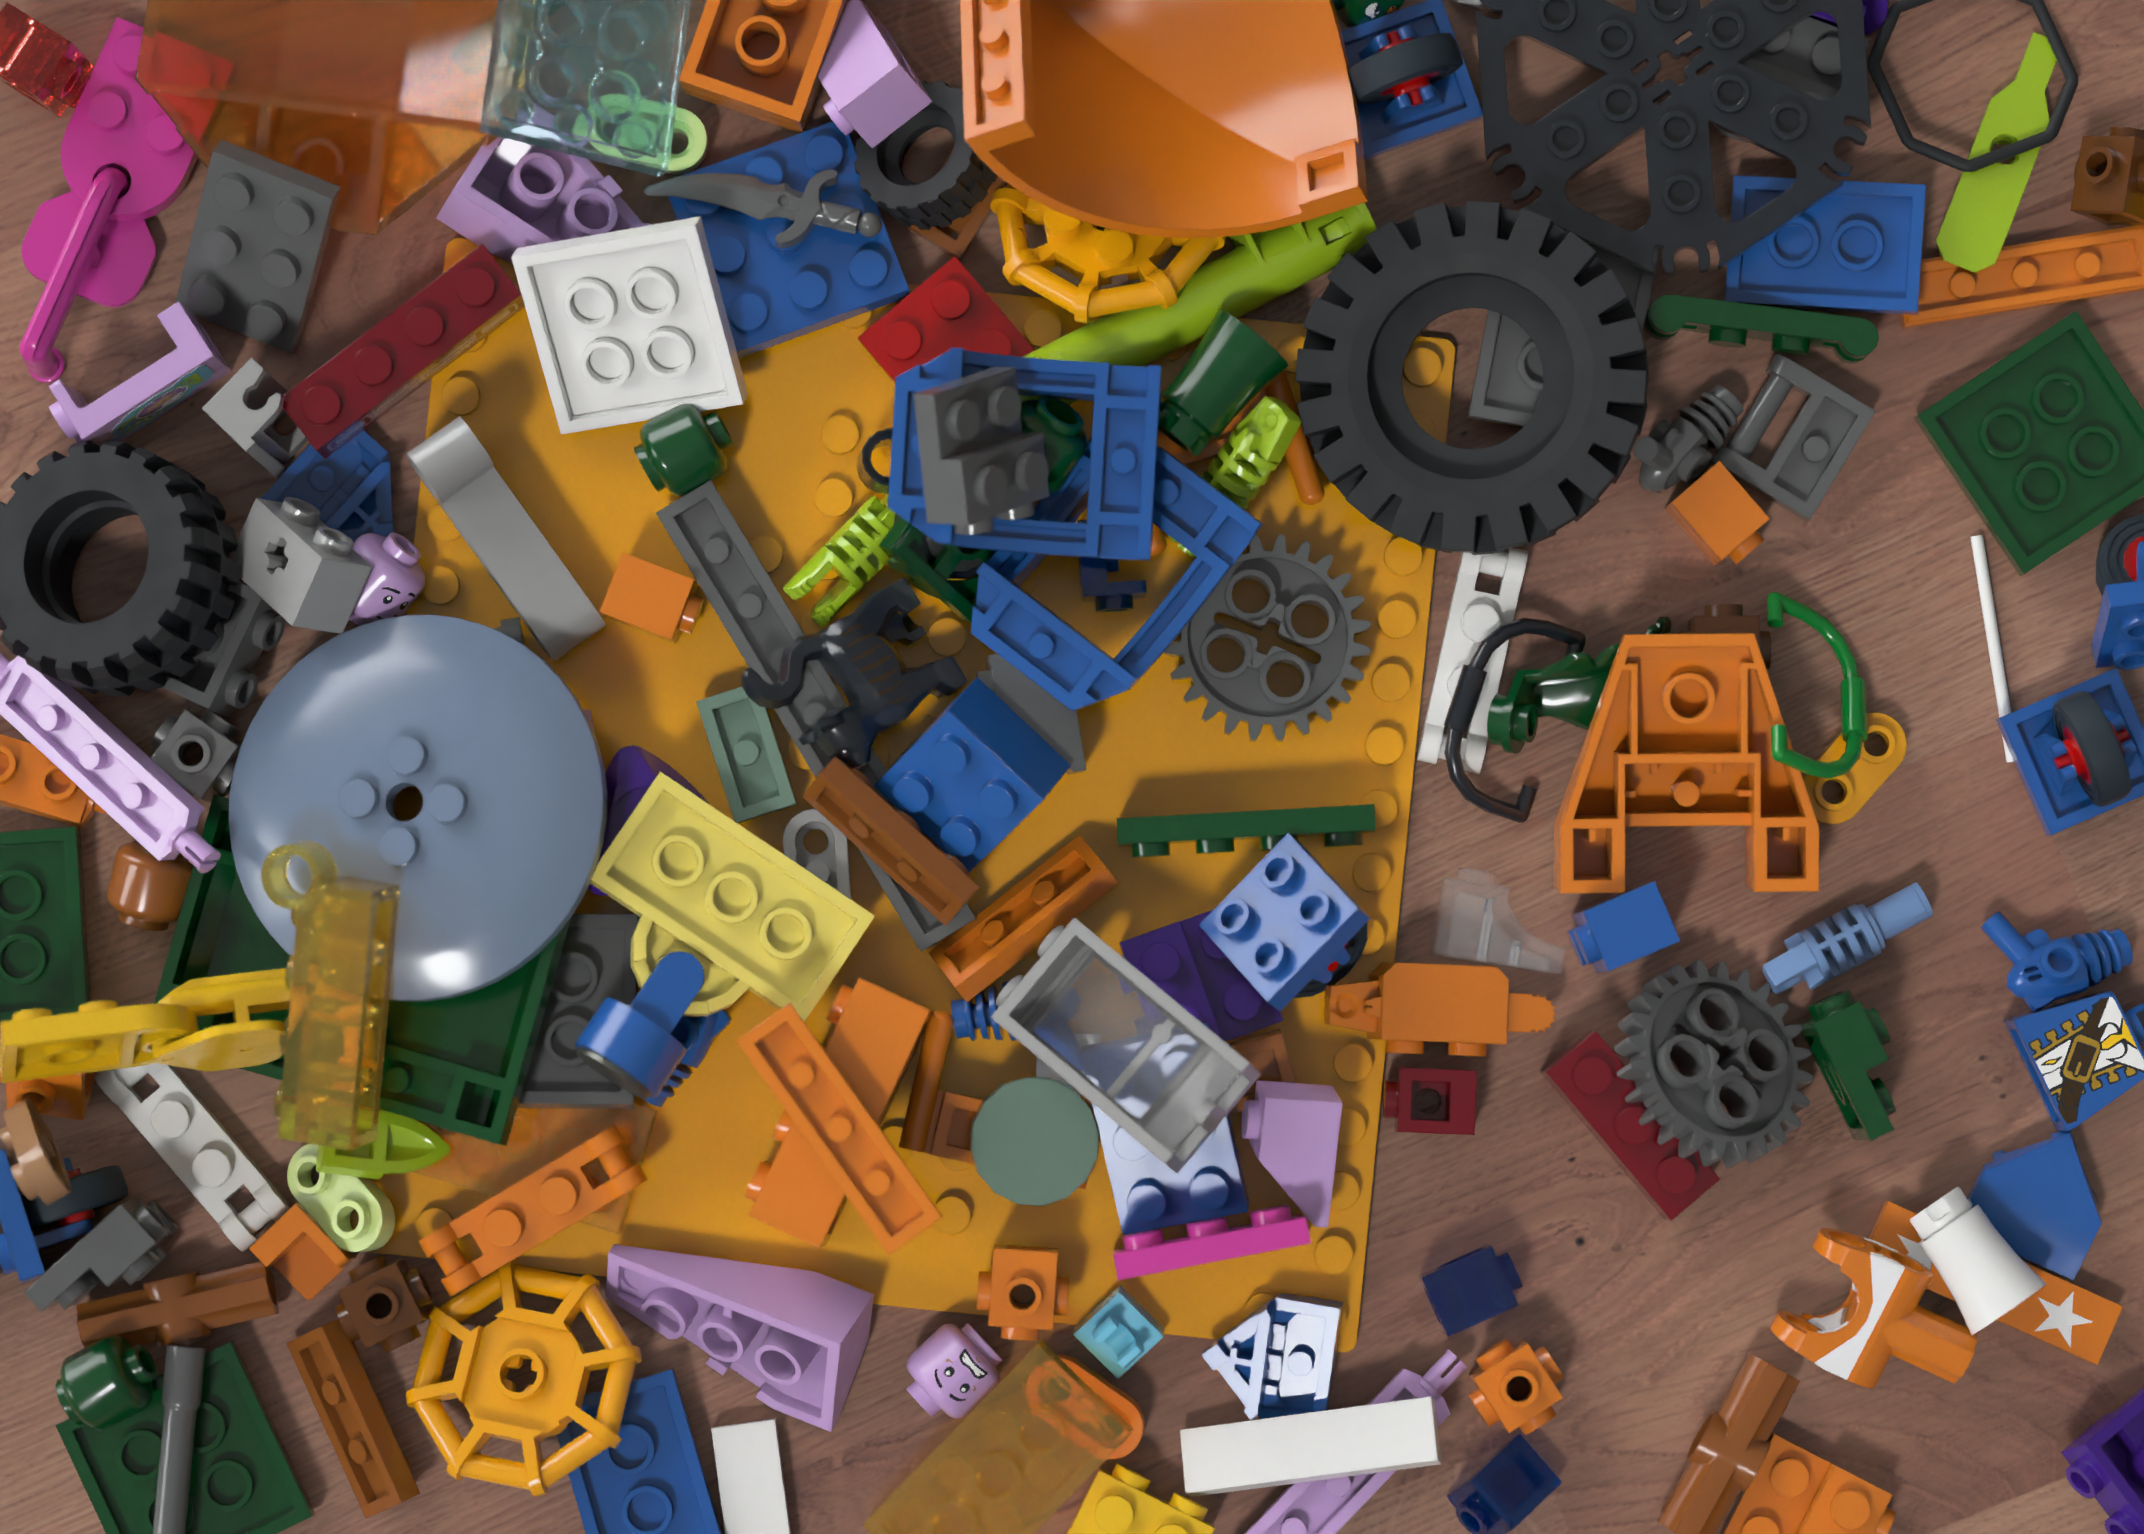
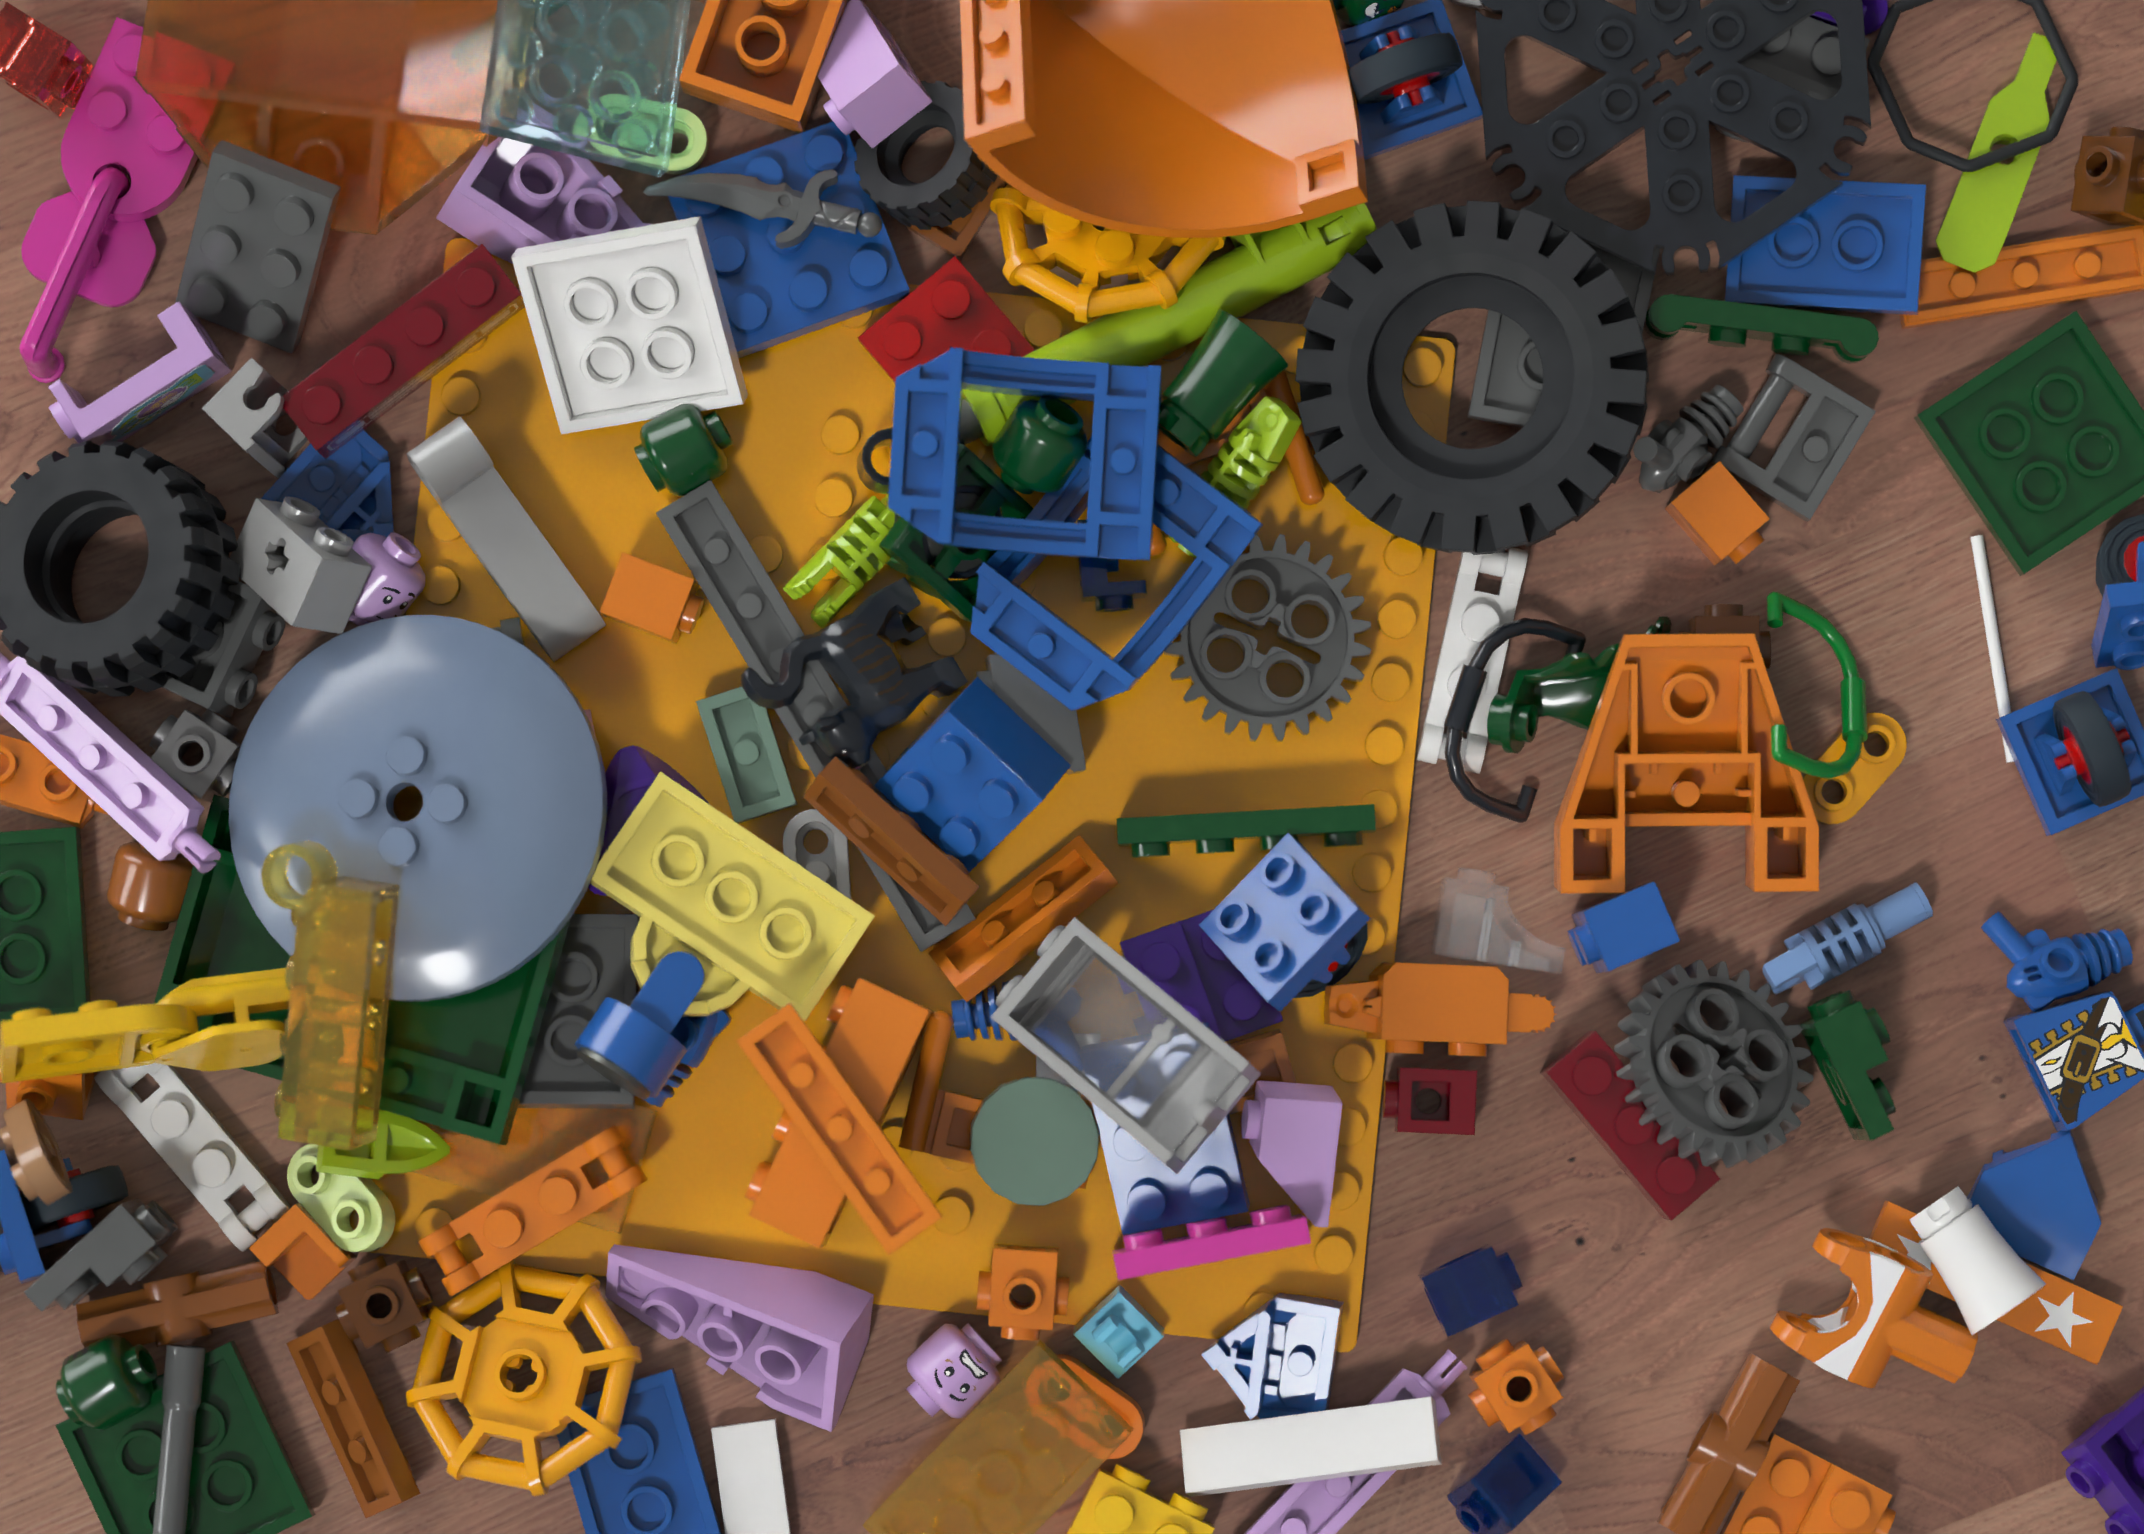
(976, 453): dark grey plate -> none

